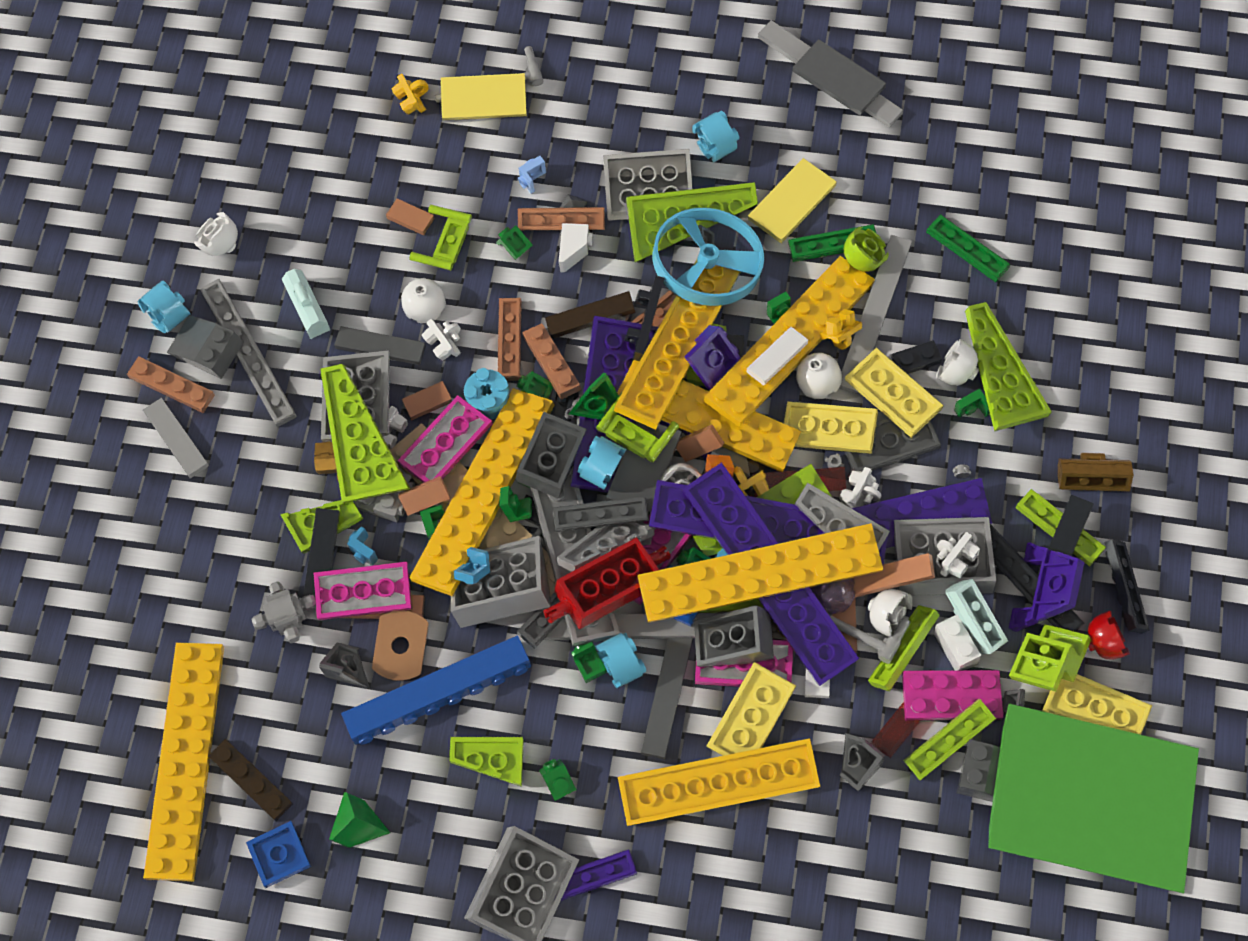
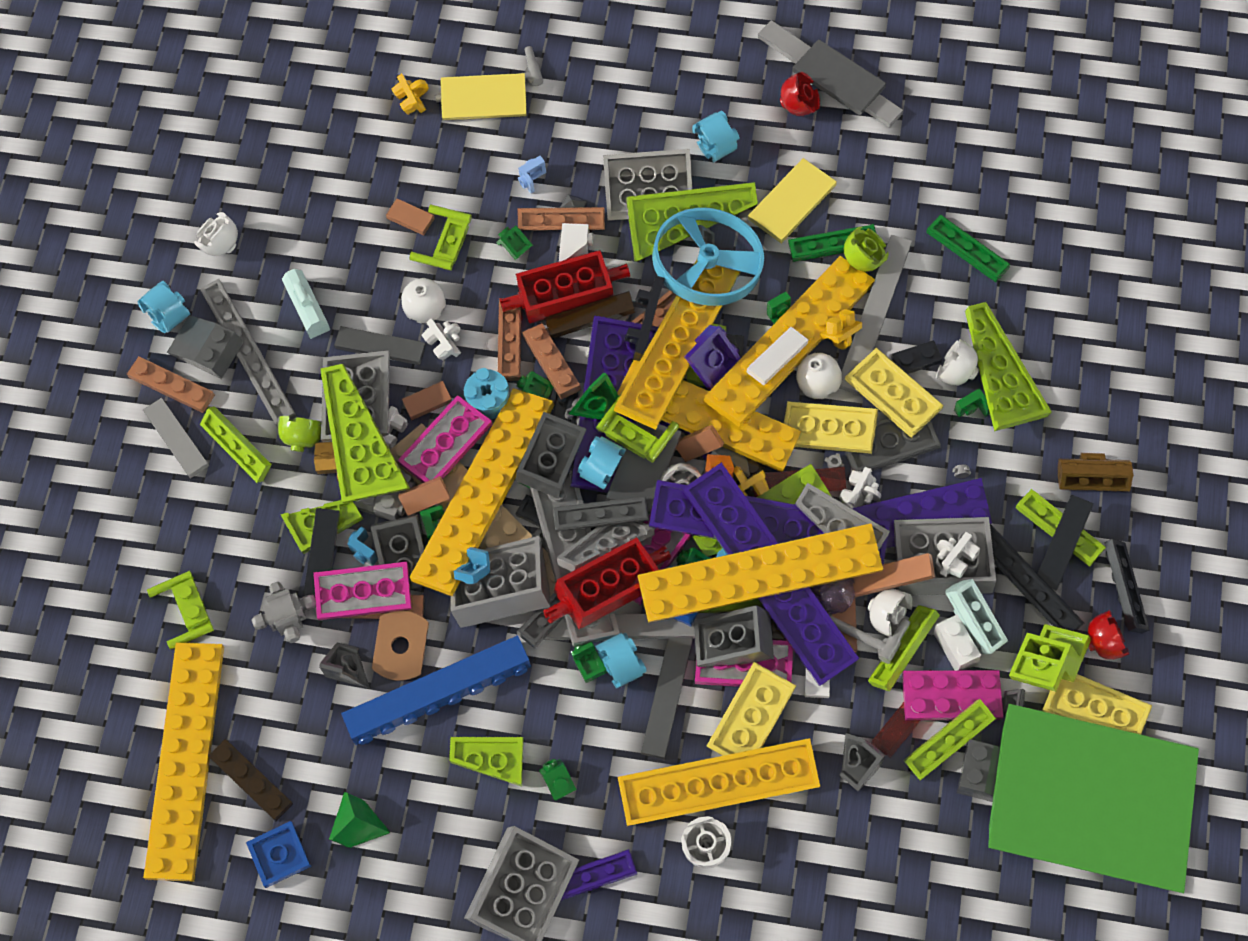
(189, 604): none -> lime plate
(235, 444): none -> lime plate
(299, 432): none -> lime cylinder
(400, 542): none -> dark grey slope
(513, 507): green bracket -> none
(564, 286): none -> red brick
(703, 832): none -> white cylinder
(799, 96): none -> red cylinder
(1055, 588): dark purple wing -> none

